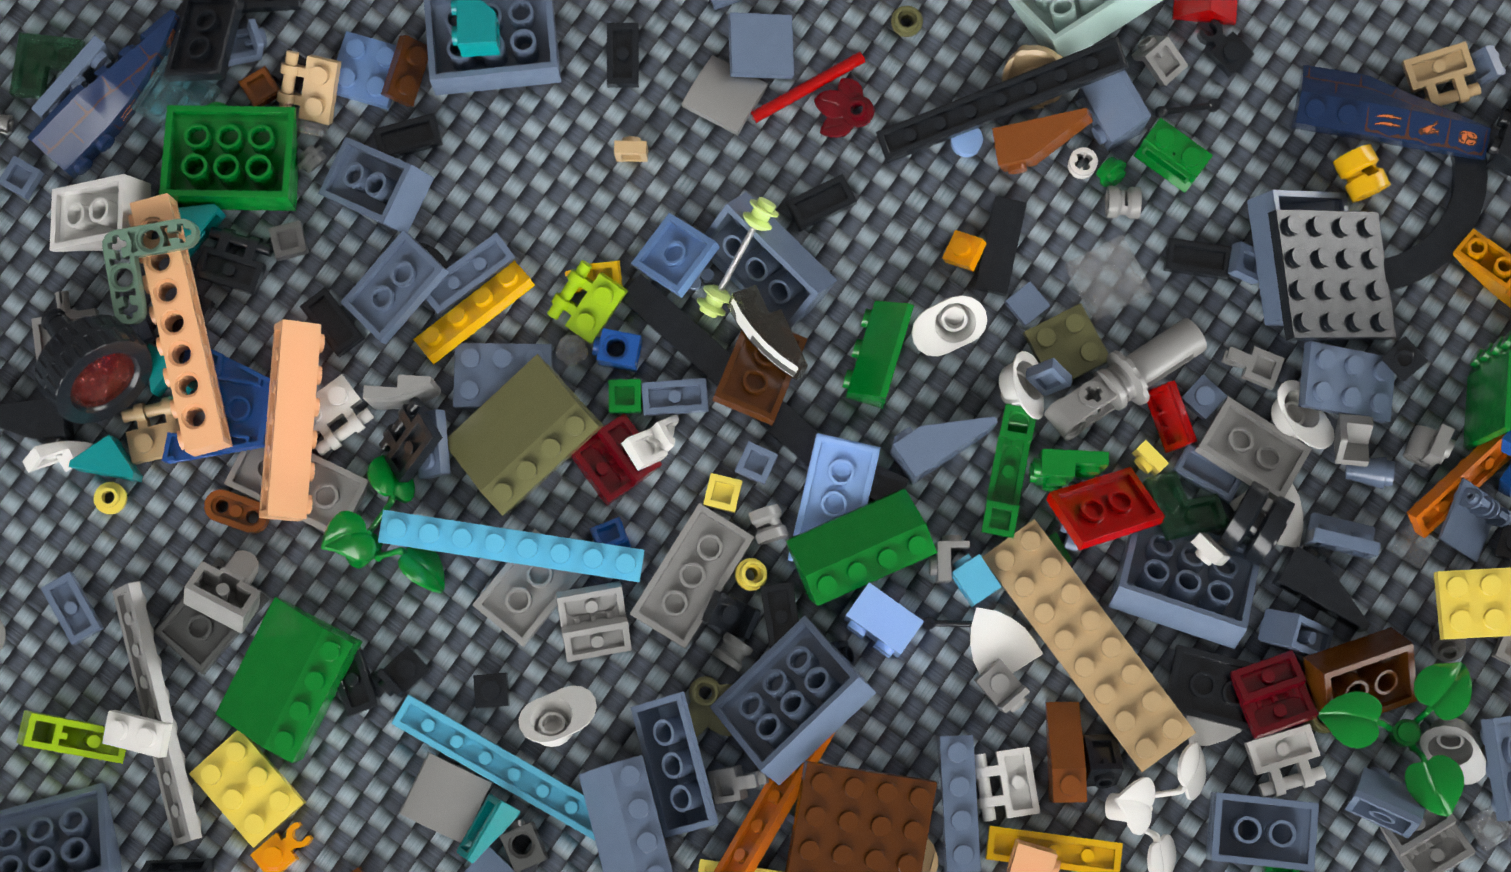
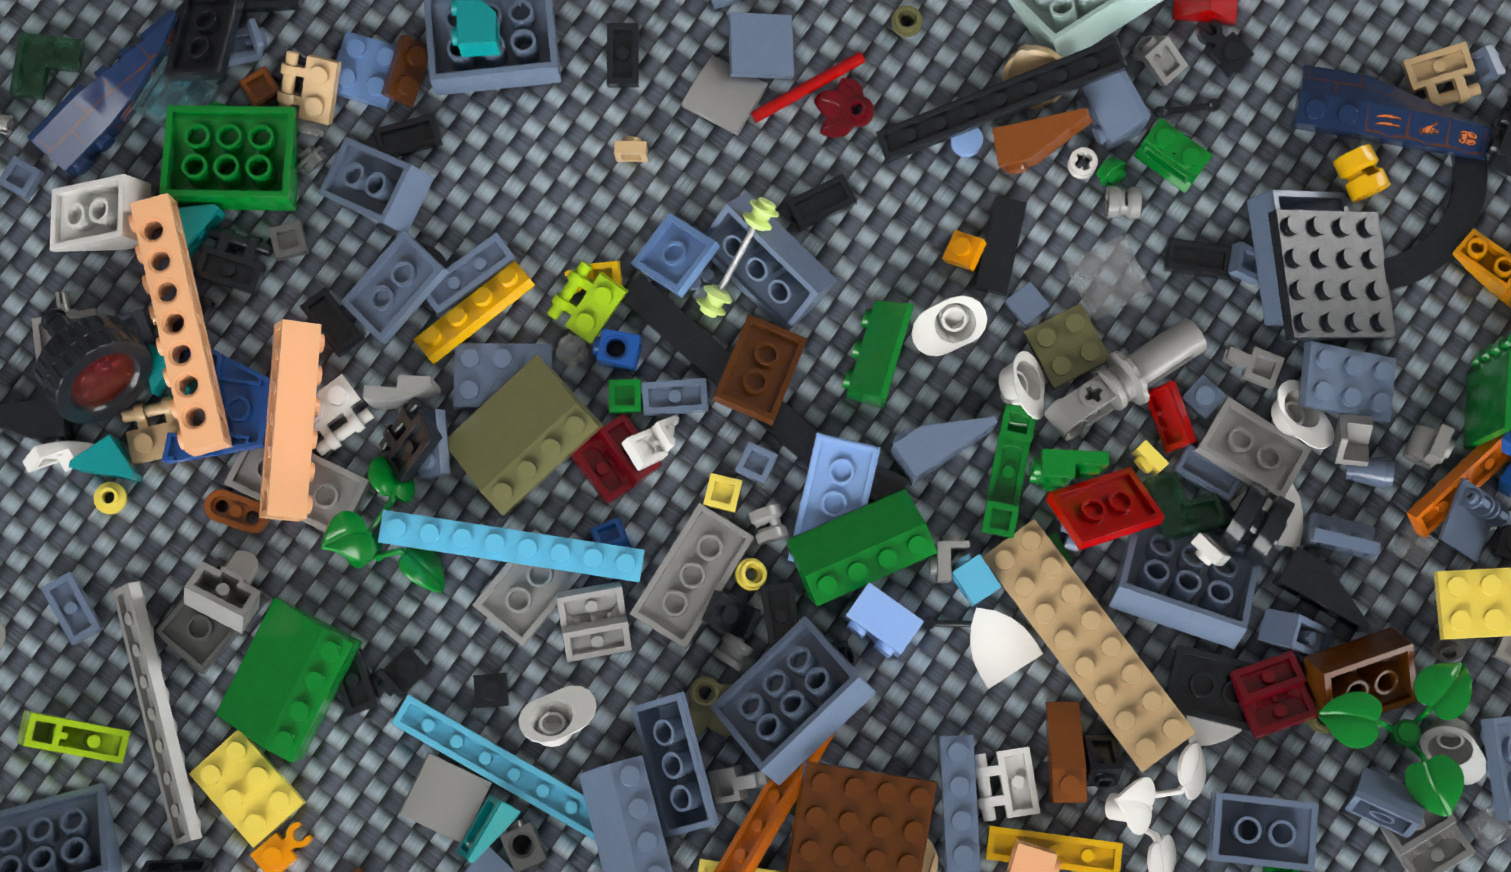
(78, 72): sand blue plate -> none
(134, 250): sand green beam -> none
(137, 733): white plate -> none
(767, 331): clear smoke slope -> none
(1002, 687): light grey bracket -> none
(1049, 377): sand blue plate -> none
(1282, 750): white plate -> none
(1404, 359): black bracket -> none

